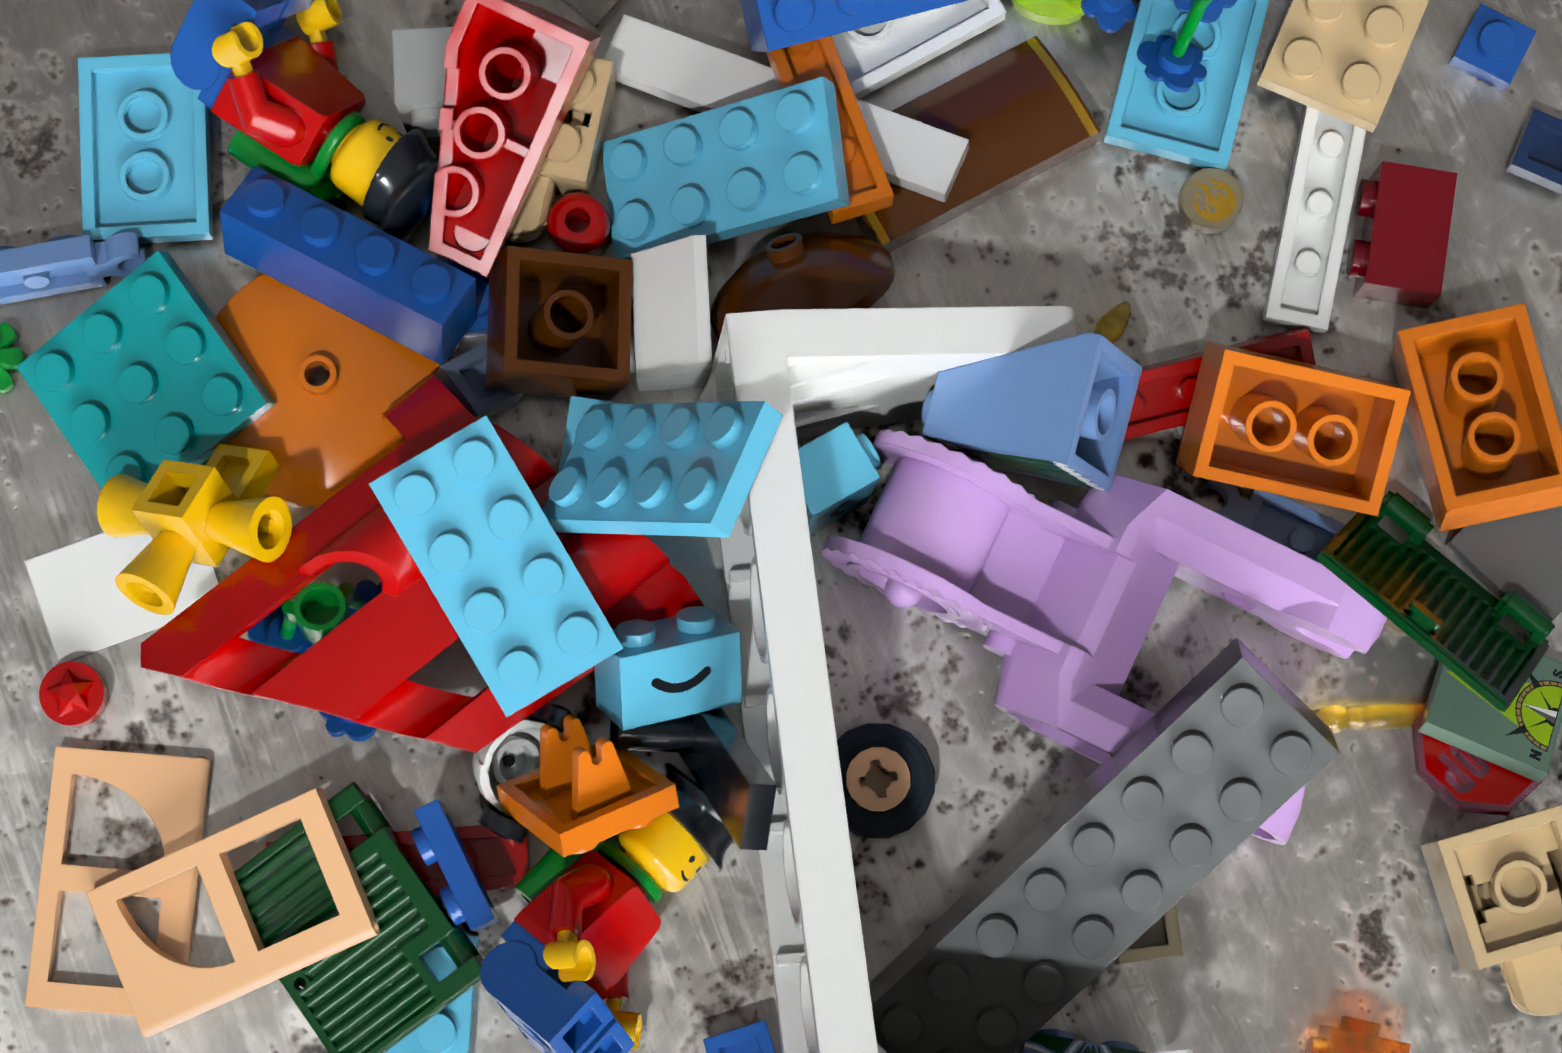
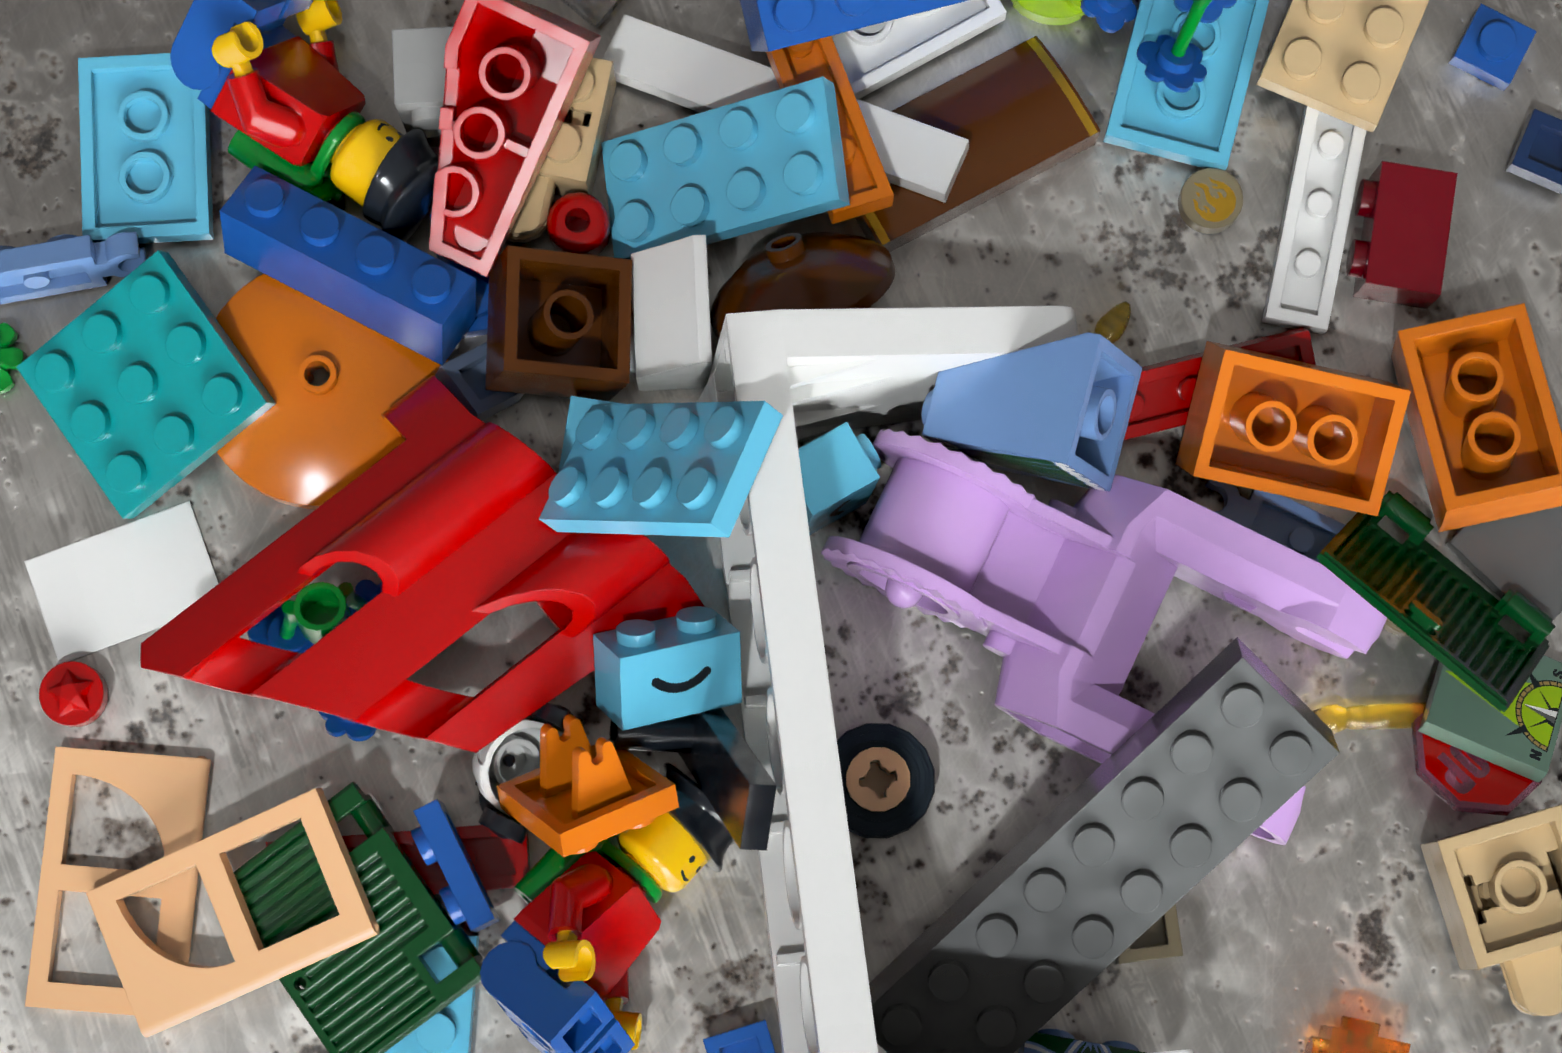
(195, 519): yellow brick -> none
(496, 566): medium azure plate -> none

